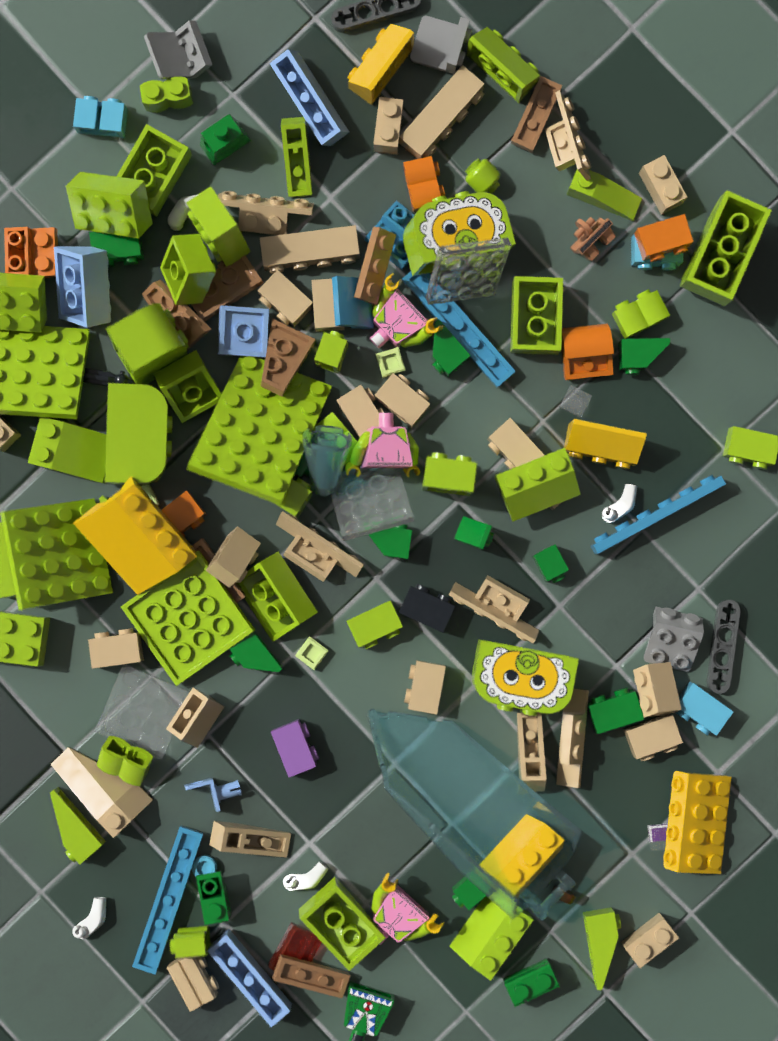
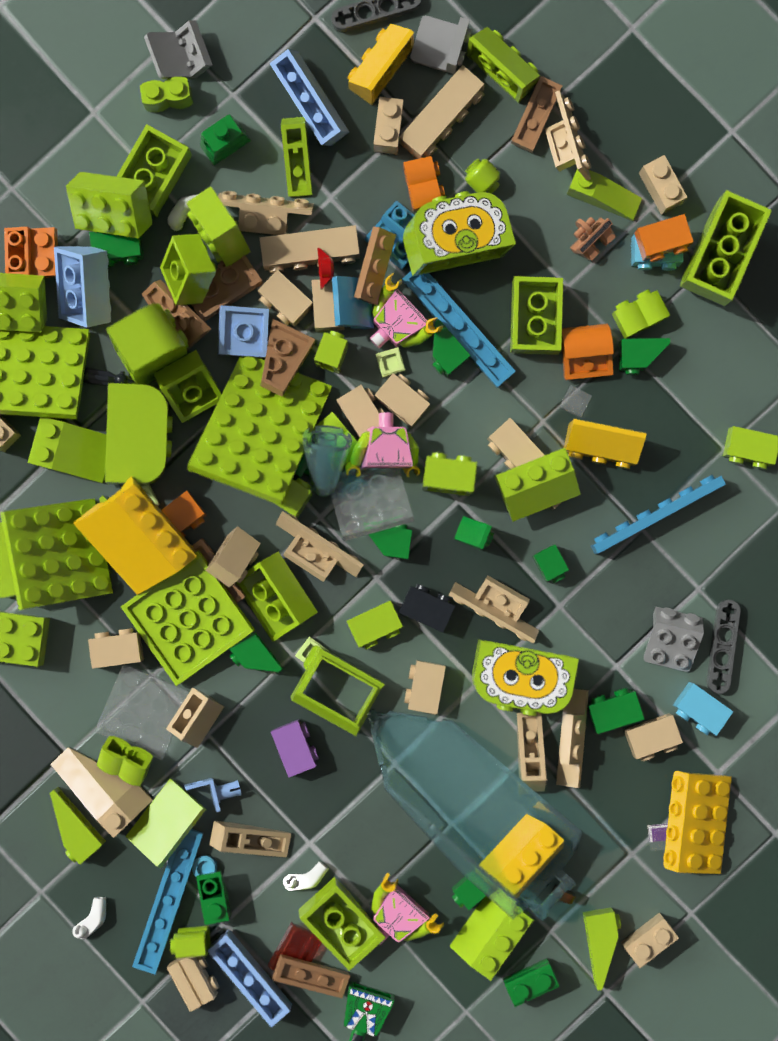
(100, 118): medium azure piece -> none
(165, 823): none -> tile
(311, 663): none -> lime piece
(326, 268): none -> red piece
(467, 271): clear plate -> none
(622, 506): white arm -> none
(657, 689): tan brick -> none

